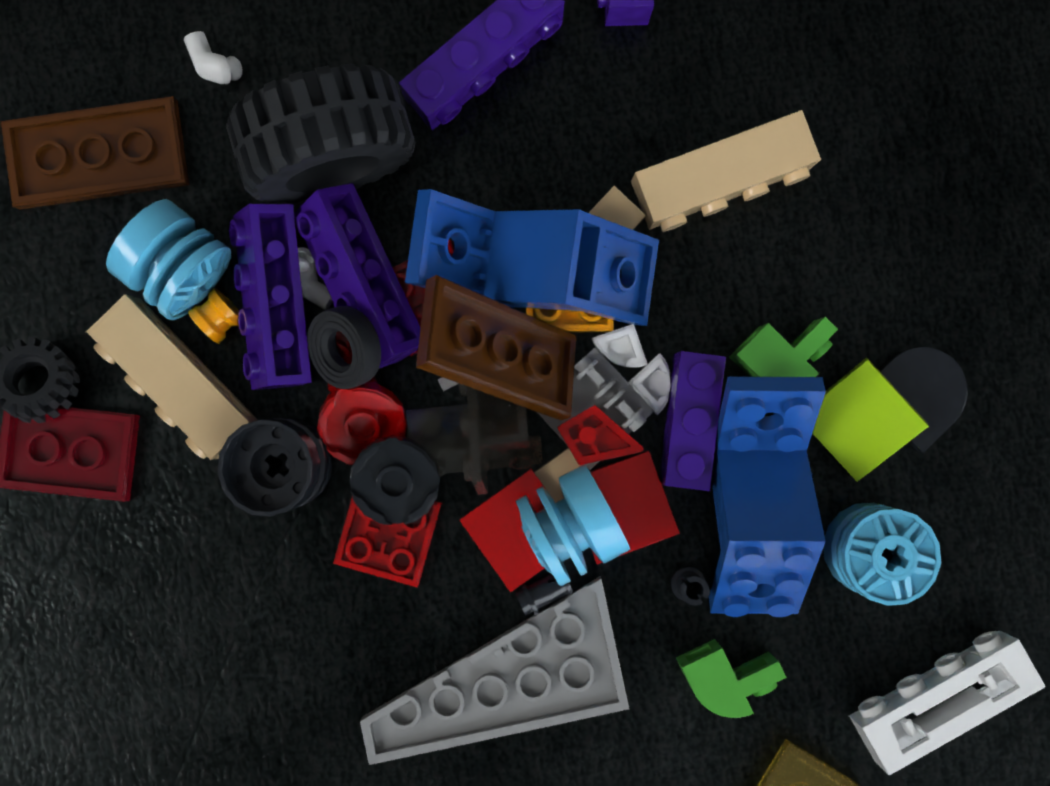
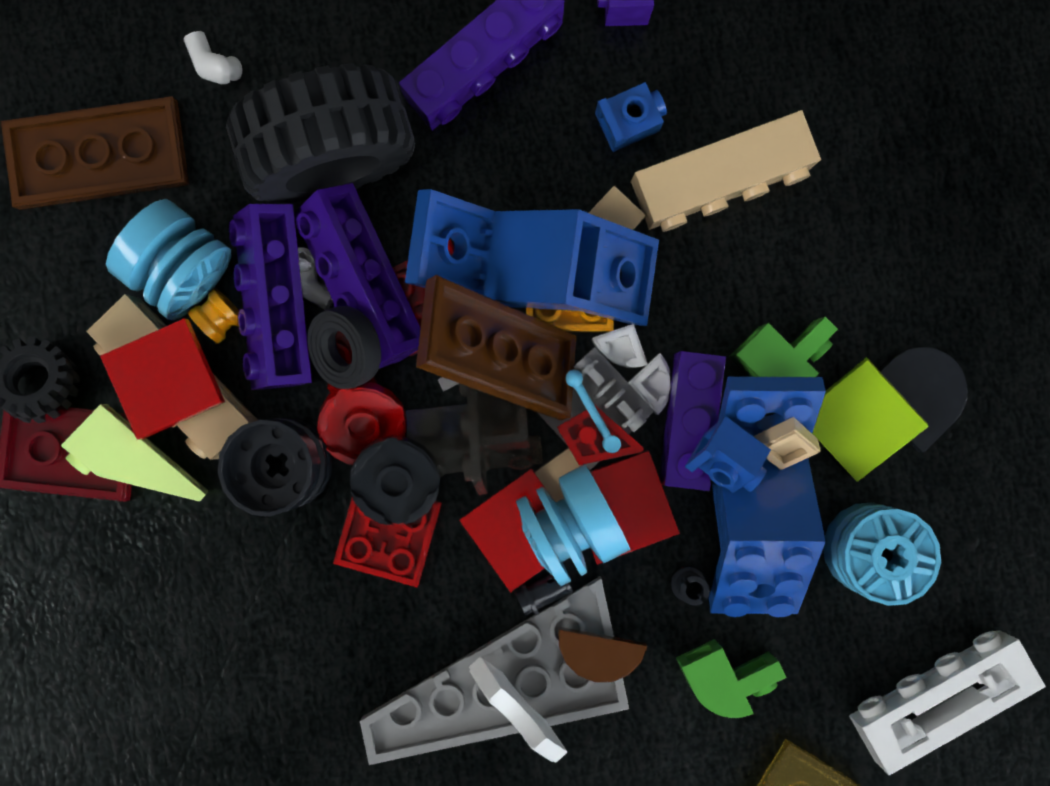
(111, 451): none -> yellowish green slope
(162, 379): none -> red tile
(513, 706): none -> white tile
(599, 656): none -> reddish brown tile
(610, 442): none -> medium azure hinge
(623, 129): none -> blue brick
(730, 456): none -> blue brick
(788, 443): none -> tan tile

